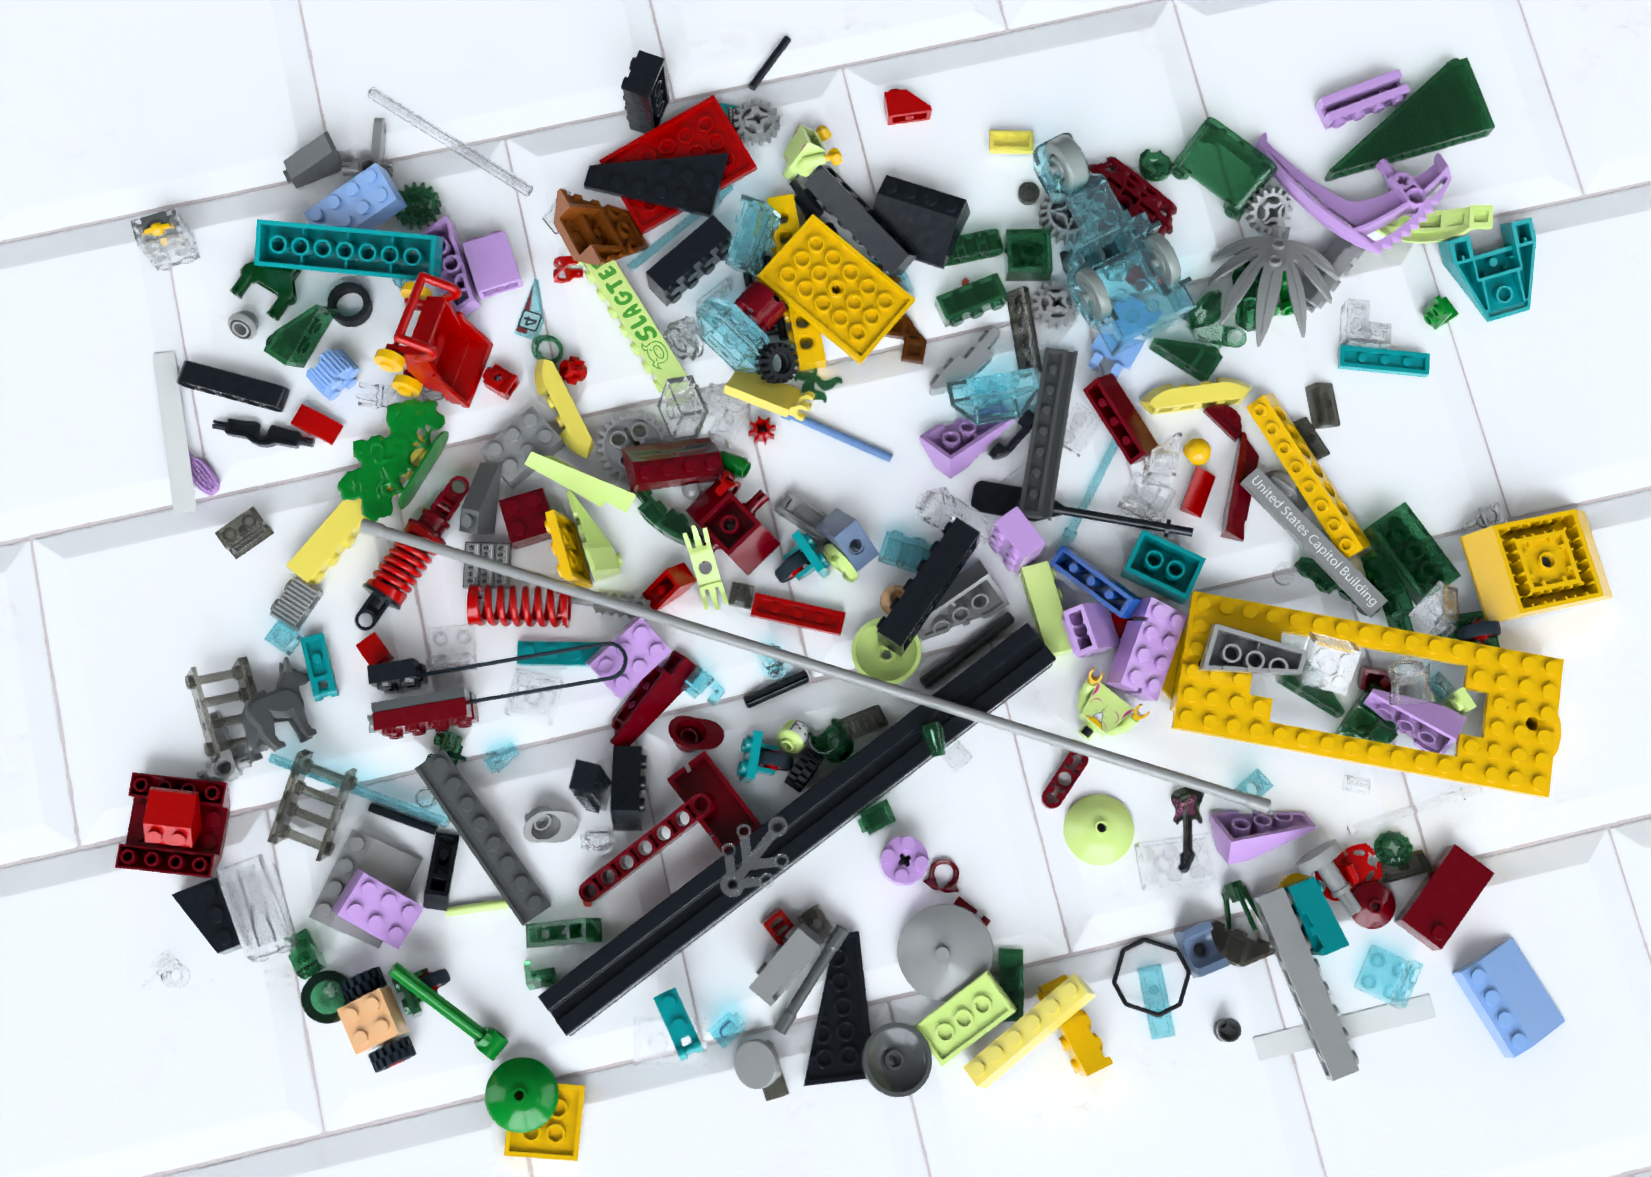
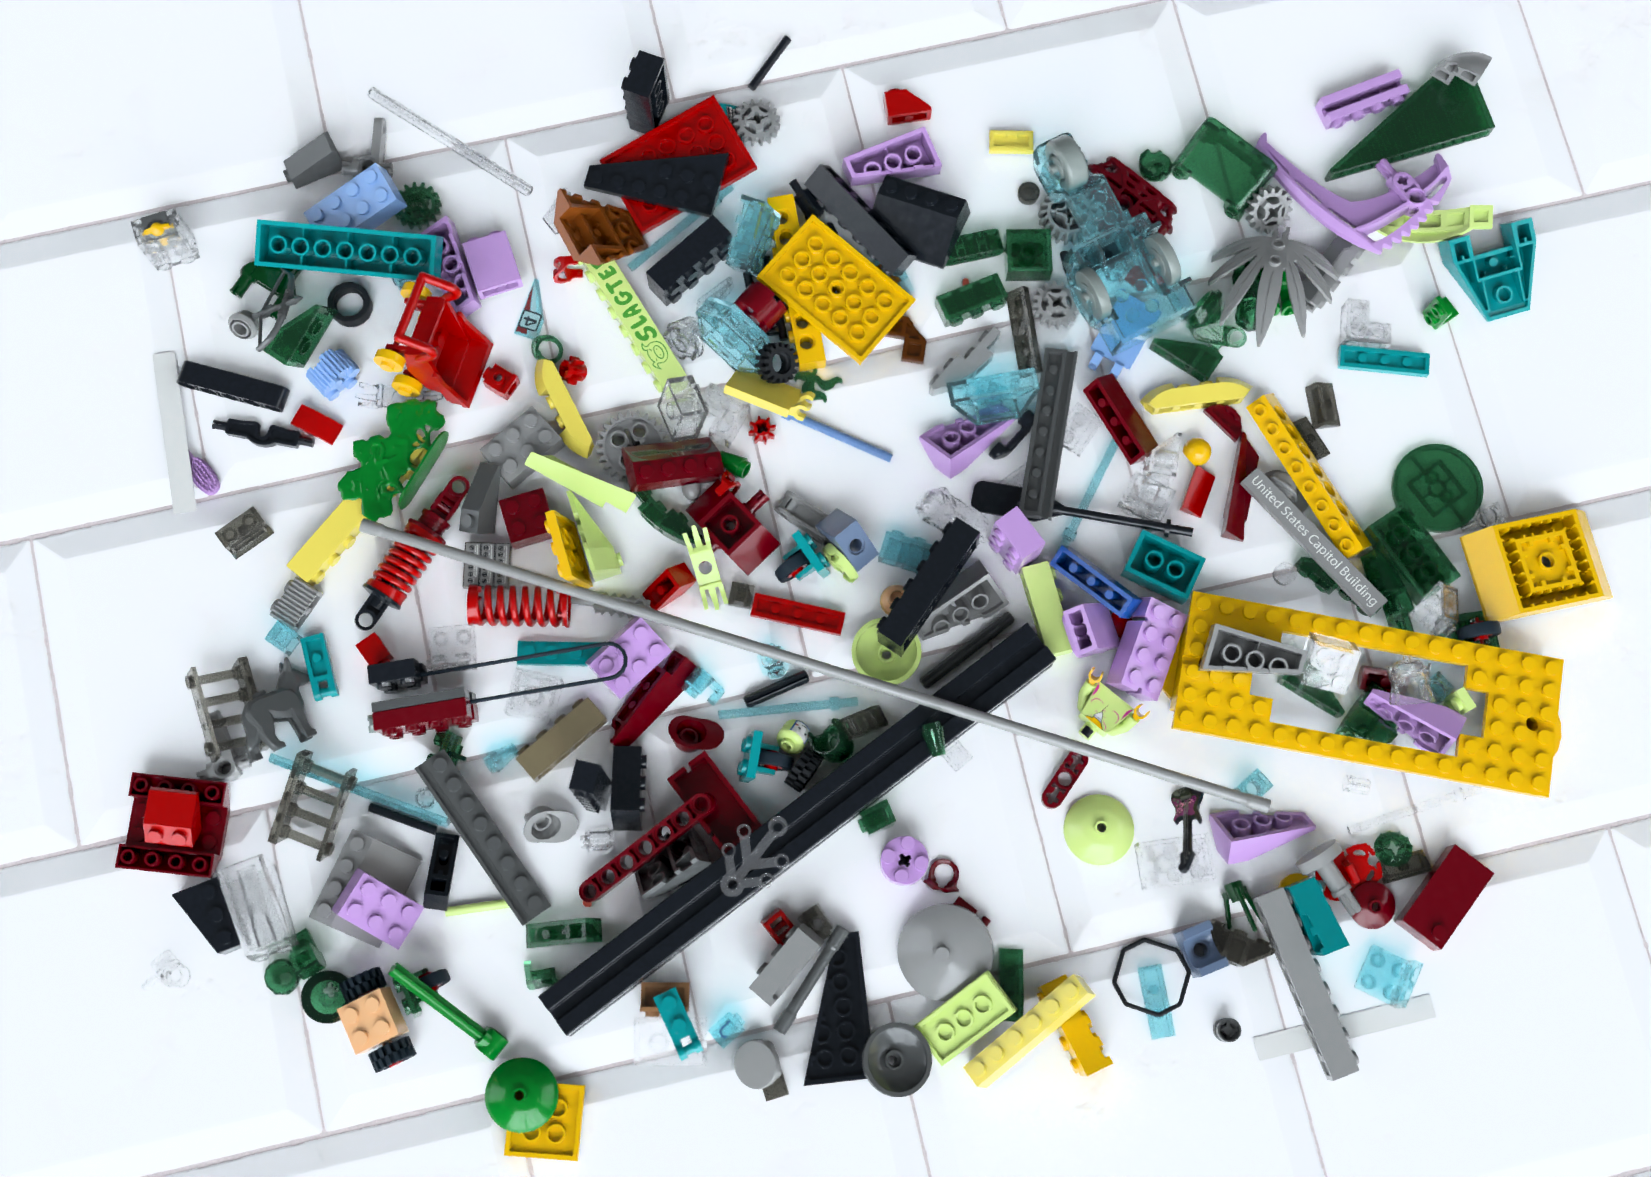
(281, 977): none -> clear green hair
(283, 308): none -> dark grey piece
(562, 739): none -> dark tan brick
(652, 989): none -> medium nougat bracket
(673, 865): none -> dark grey wedge
(808, 151): yellowish green torso -> none
(833, 704): none -> clear light blue bar
(901, 157): none -> lavender wedge
(1438, 486): none -> clear green plate
(1465, 65): none -> light grey brick
(1509, 998): light blue slope -> none

